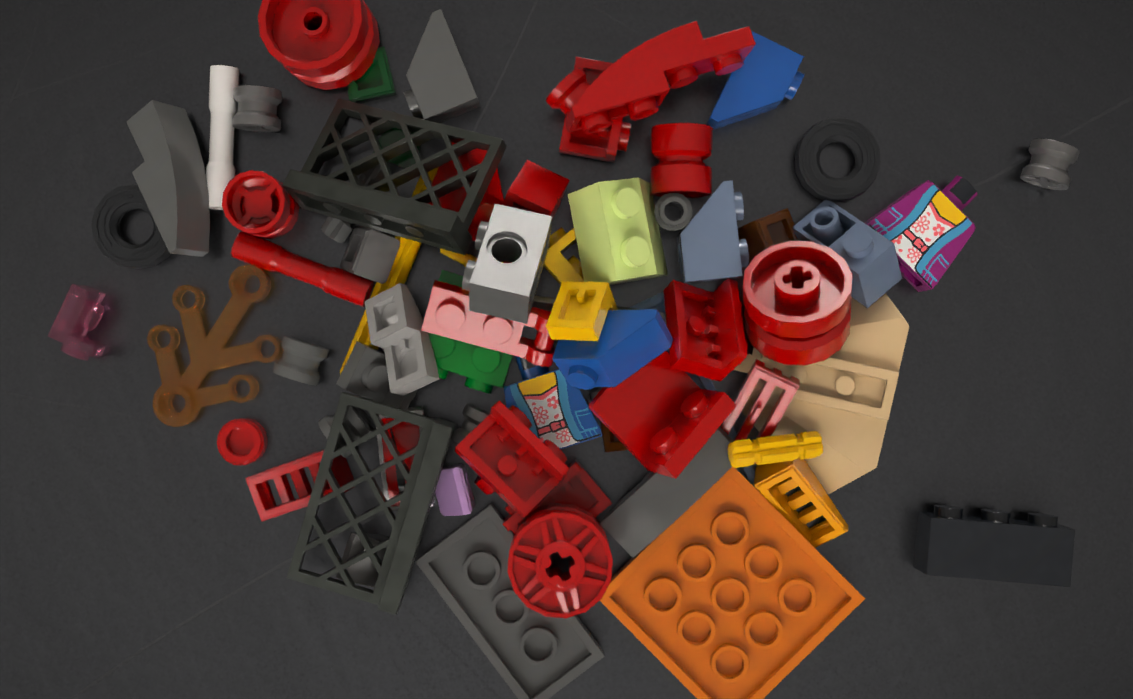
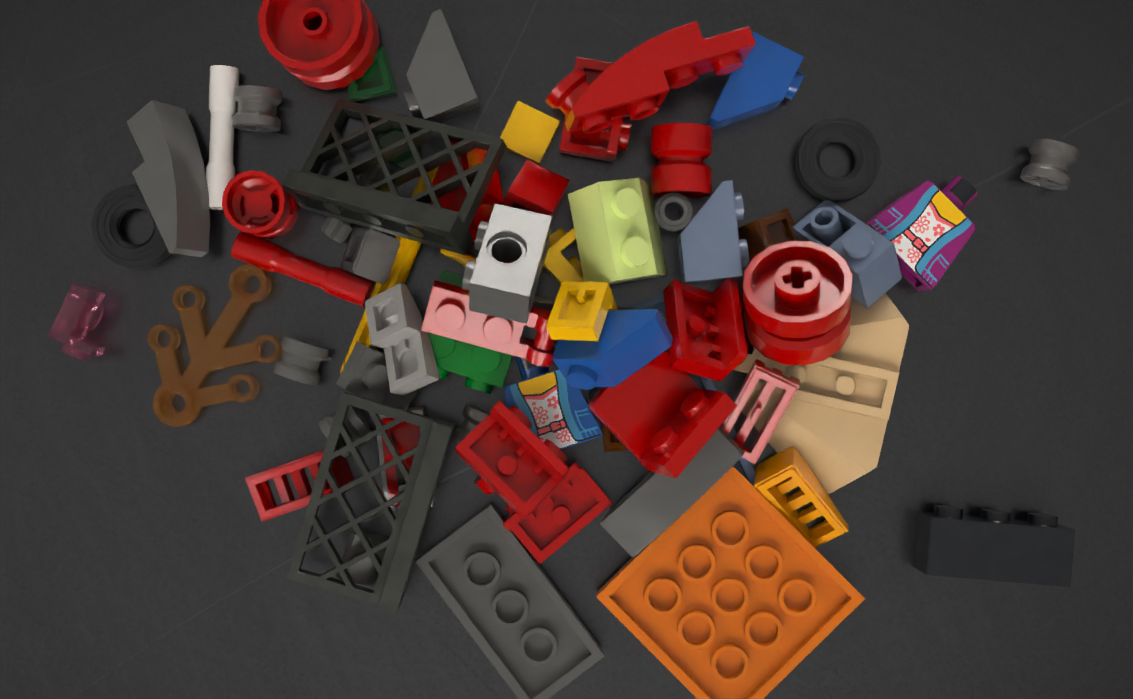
(242, 441): red tile -> none
(454, 491): lavender slope -> none
(529, 132): none -> yellow tile
(570, 533): red wheel -> none
(775, 449): yellow axle -> none

